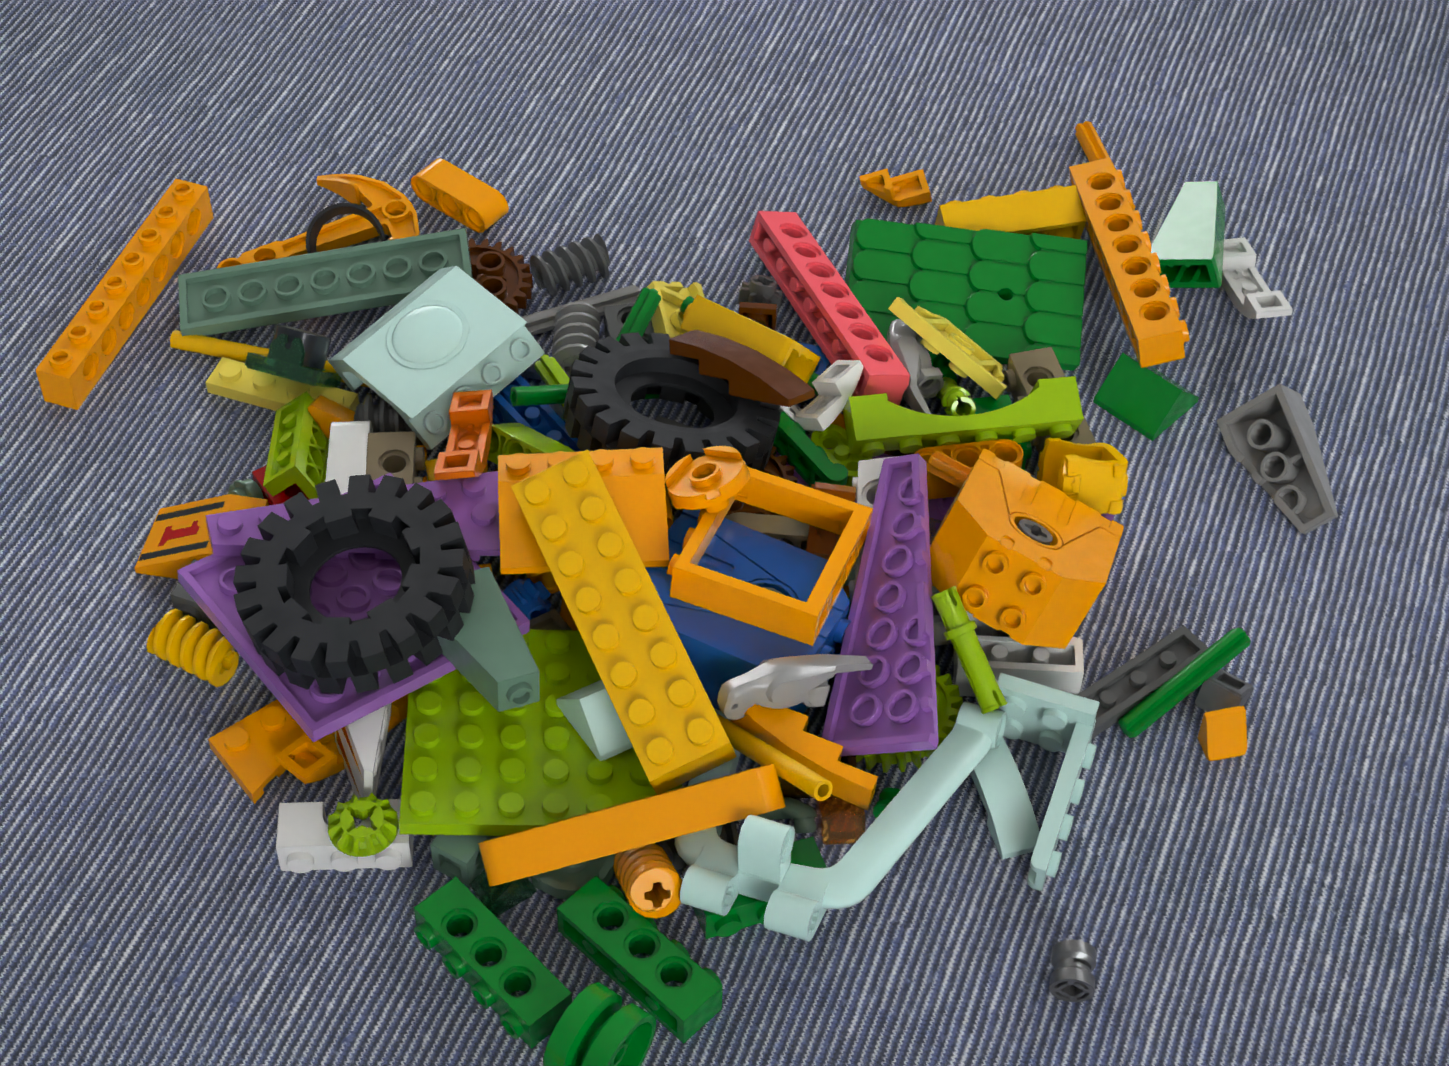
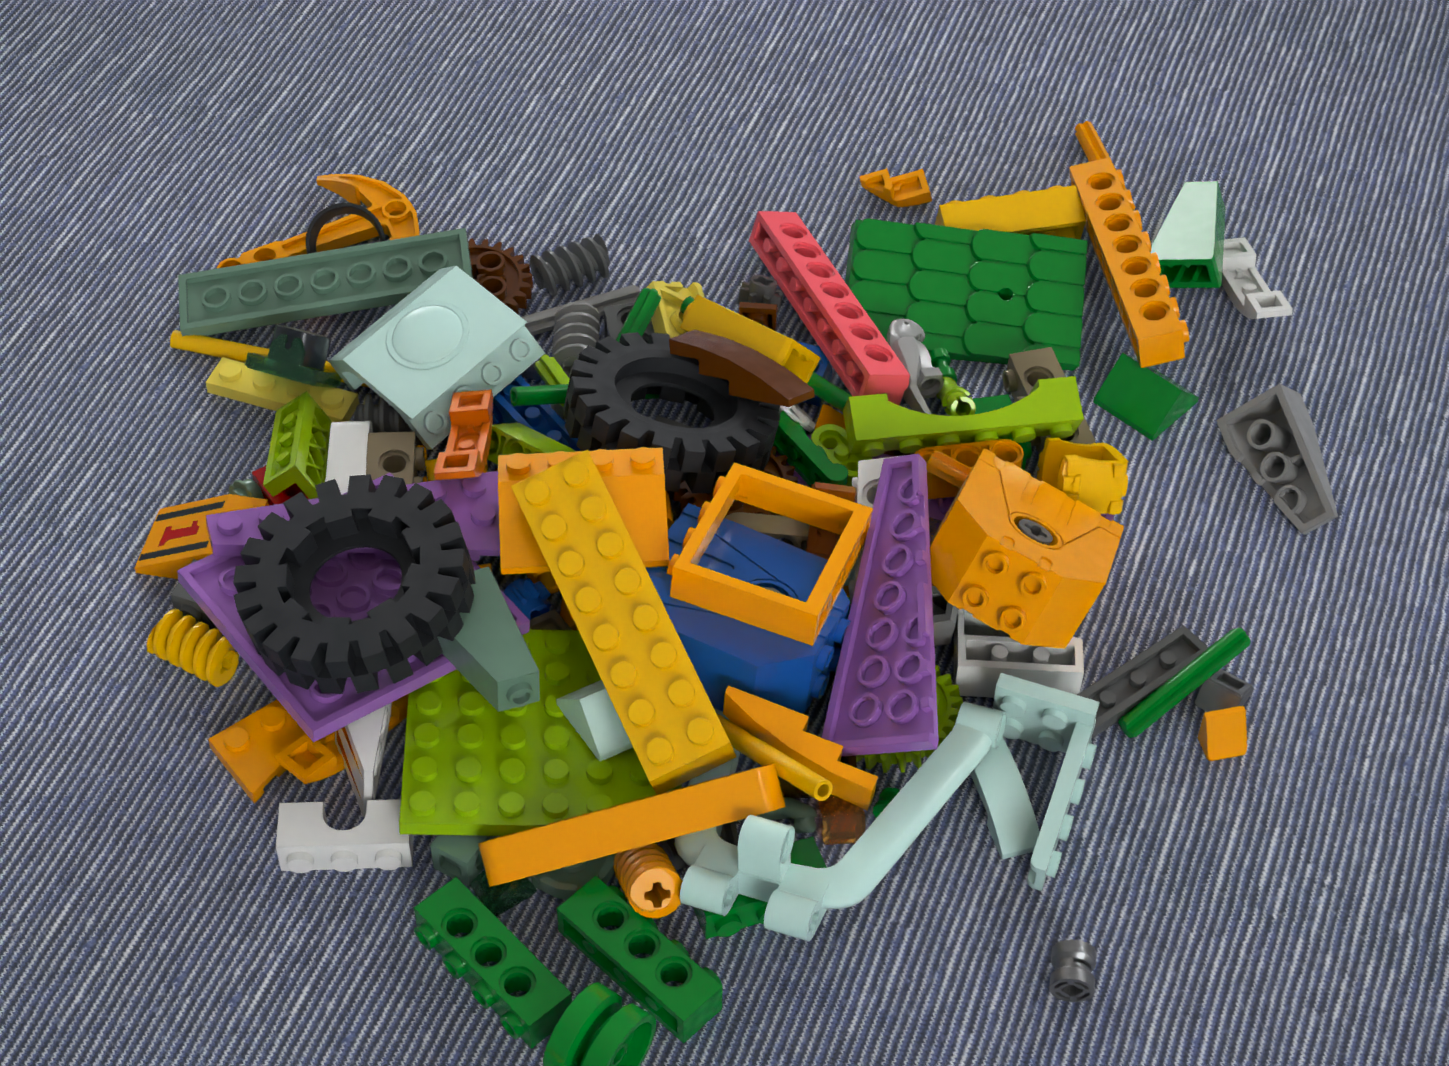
(124, 295): light orange brick -> none
(327, 411): light orange slope -> none
(363, 840): lime gear -> none
(459, 195): light orange beam -> none
(707, 480): light orange plate -> none
(786, 682): light grey animal -> none
(833, 388): white slope -> none
(945, 338): light yellow wing -> none
(968, 649): lime pin -> none

